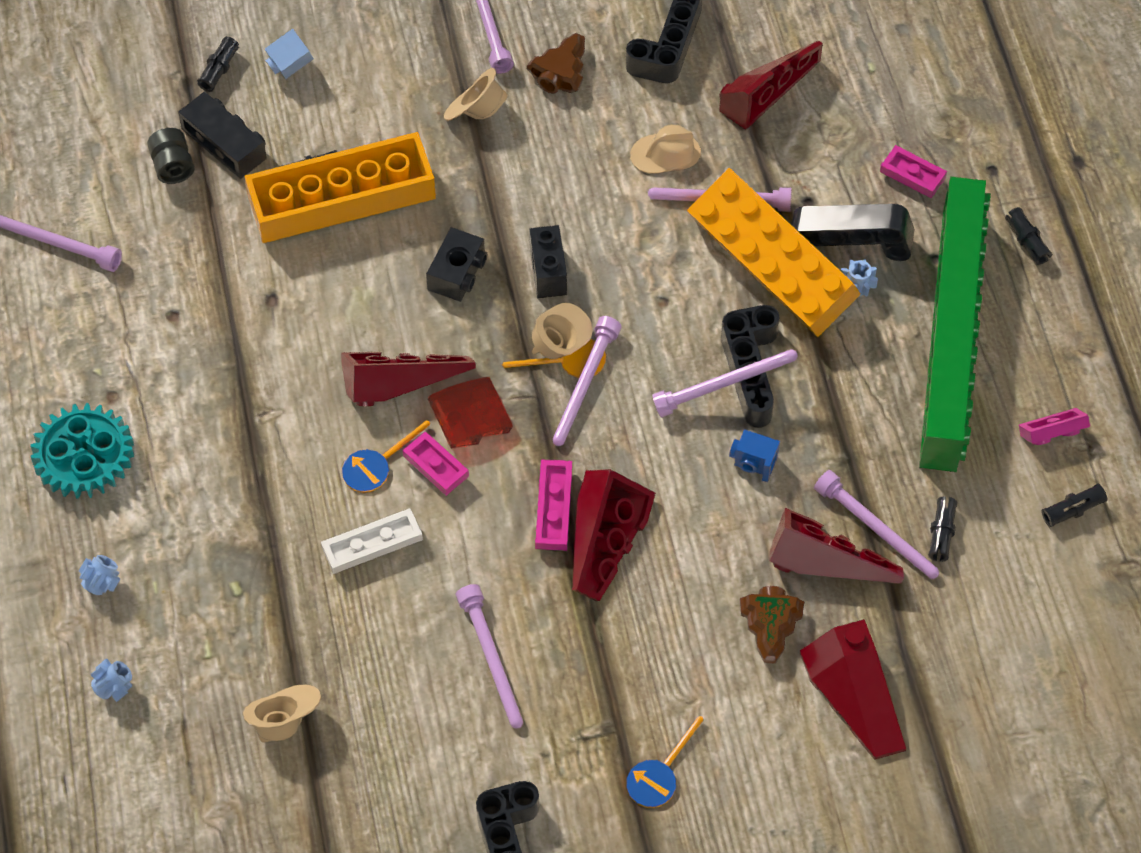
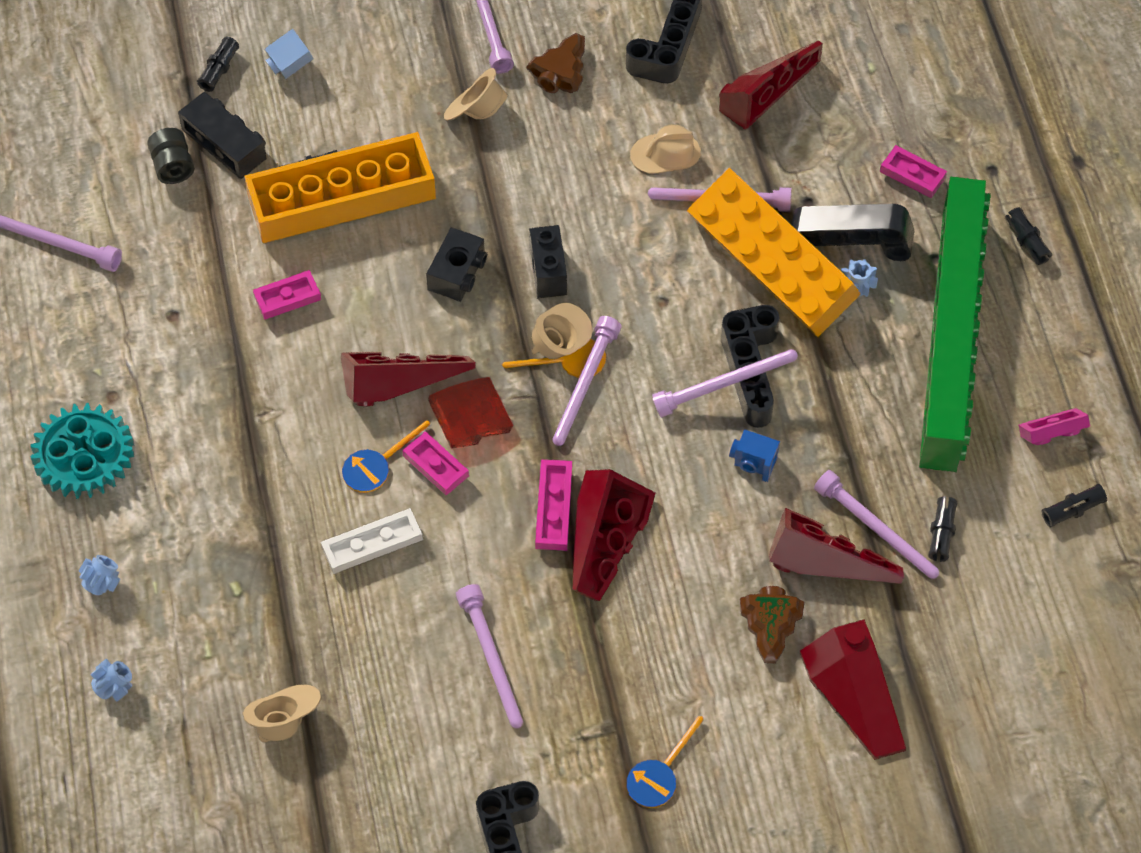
(287, 294): none -> dark pink plate

